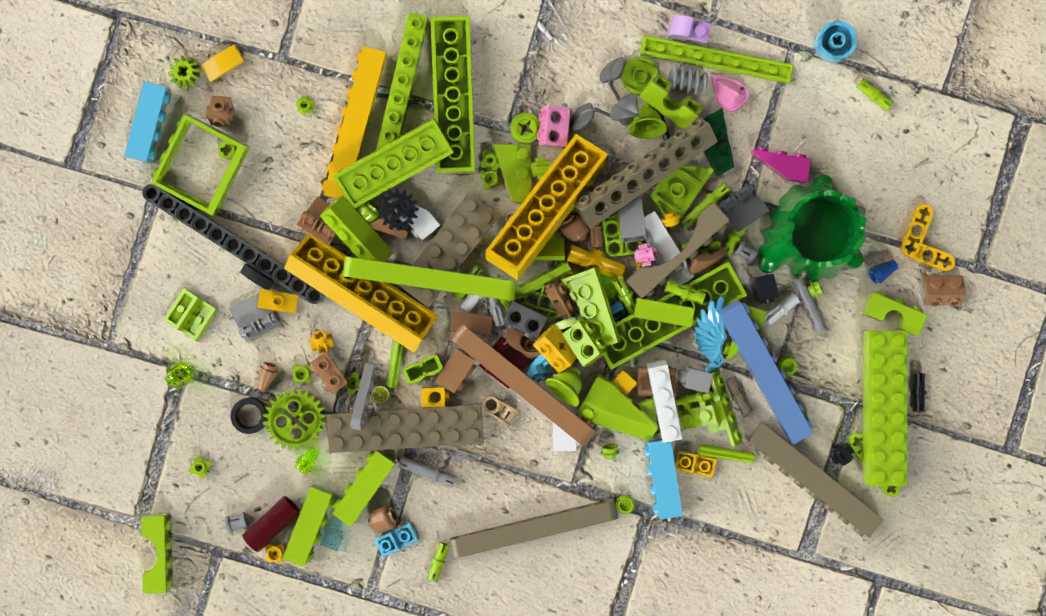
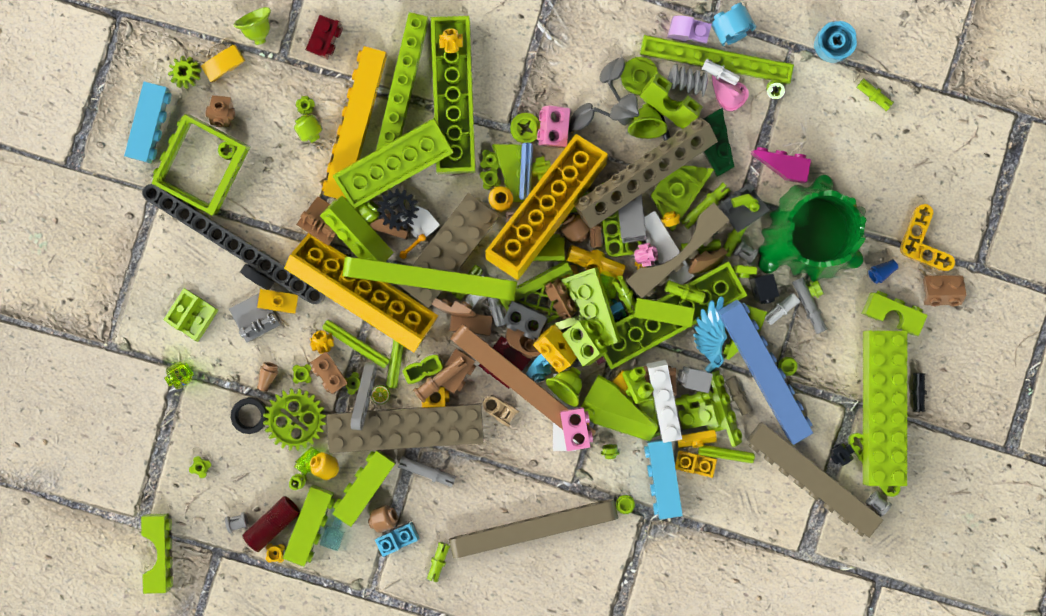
(255, 25): none -> lime hat
(296, 479): none -> lime pin
(308, 128): none -> lime head
(324, 36): none -> dark red bracket
(324, 466): none -> yellow head
(356, 343): none -> lime axle
(403, 254): none -> light orange hinge
(432, 384): none -> medium nougat pin
(451, 40): none -> yellow gear
(457, 309): none -> medium nougat slope
(505, 193): none -> yellow head
(526, 170): none -> medium blue axle
(571, 429): none -> bright pink brick
(637, 385): none -> lime hips
(697, 439): none -> yellow plate
(720, 72): none -> white axle
(733, 24): none -> medium azure brick
(744, 271): none -> lime plate
(746, 200): none -> lime arm
(781, 89): none -> bush
(878, 503): none -> light grey bush

